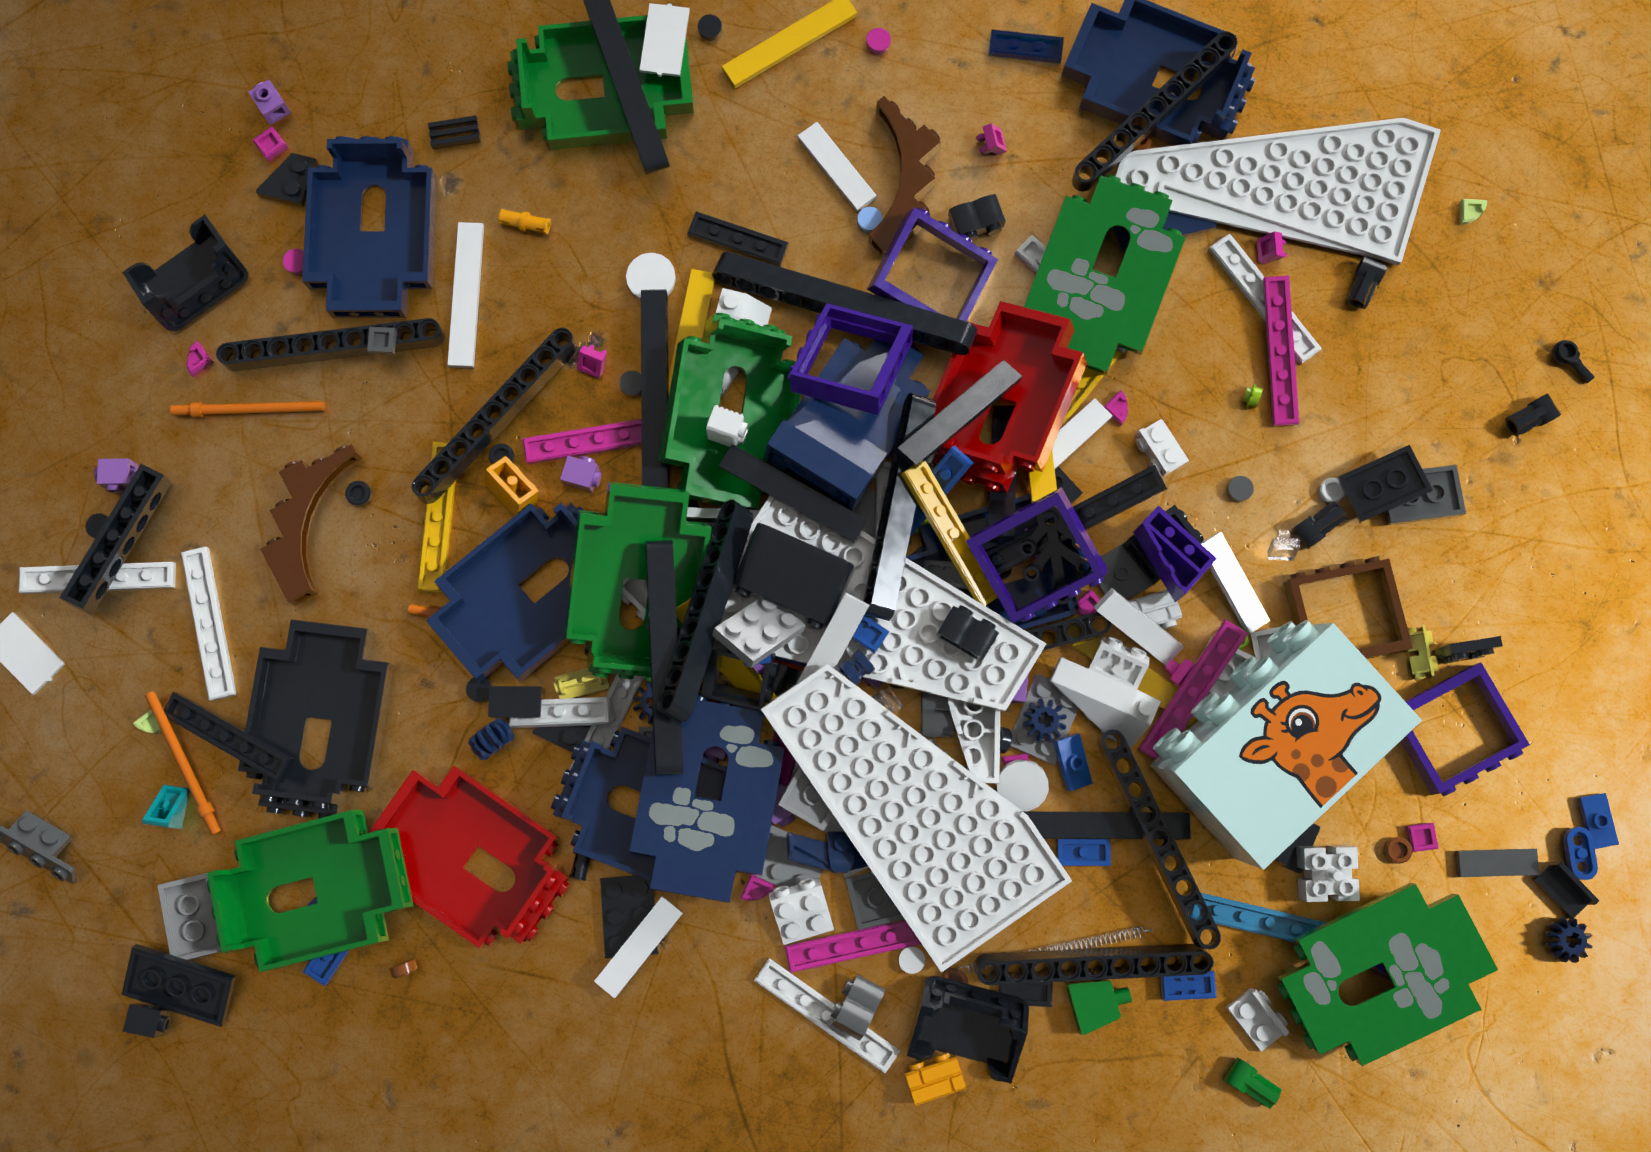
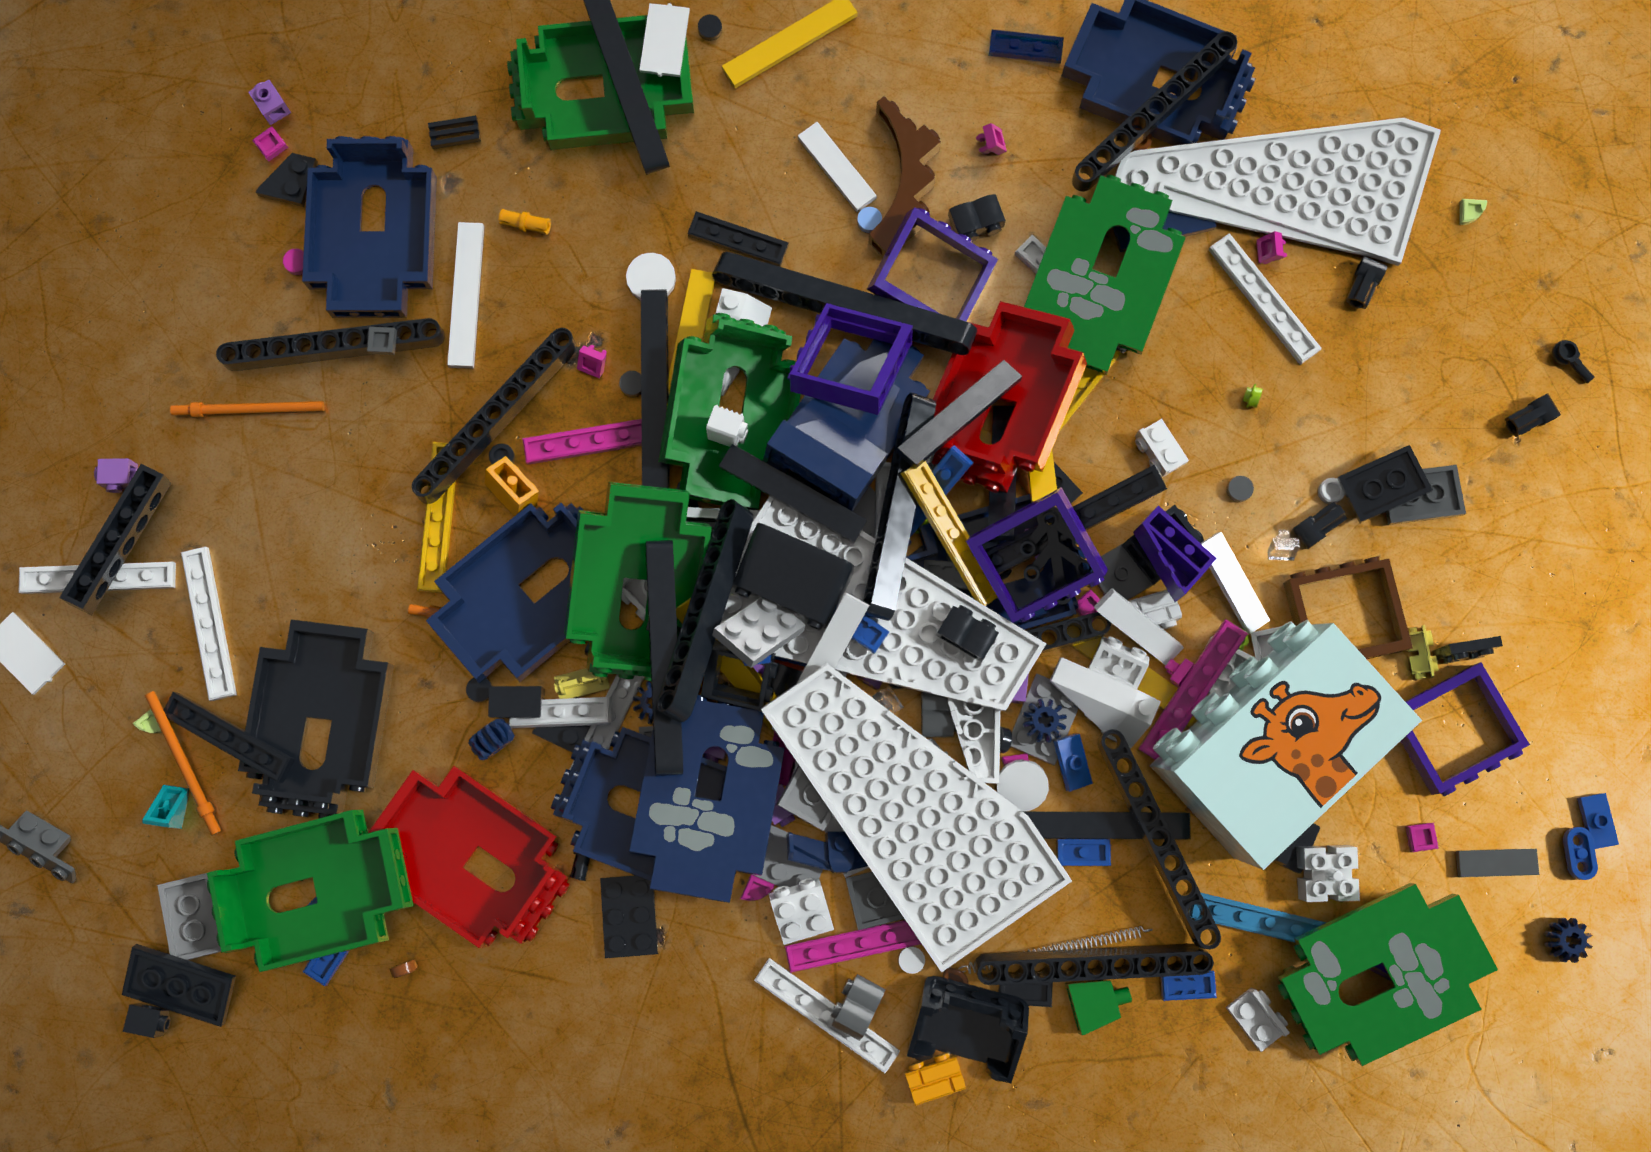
(95, 524): black tile -> none
(189, 280): black windscreen -> none
(197, 359): dark pink tile -> none
(294, 516): reddish brown arch -> none
(358, 494): black tile -> none
(581, 473): medium lavender brick -> none
(638, 947): white tile -> none
(861, 663): dark blue wheel -> none
(878, 40): dark pink tile -> none
(1079, 430): white tile -> none
(1118, 407): dark pink tile -> none
(1248, 1080): green piece -> none
(1280, 351): dark pink tile -> none
(1398, 850): dark orange tile -> none
(1564, 888): black panel -> none

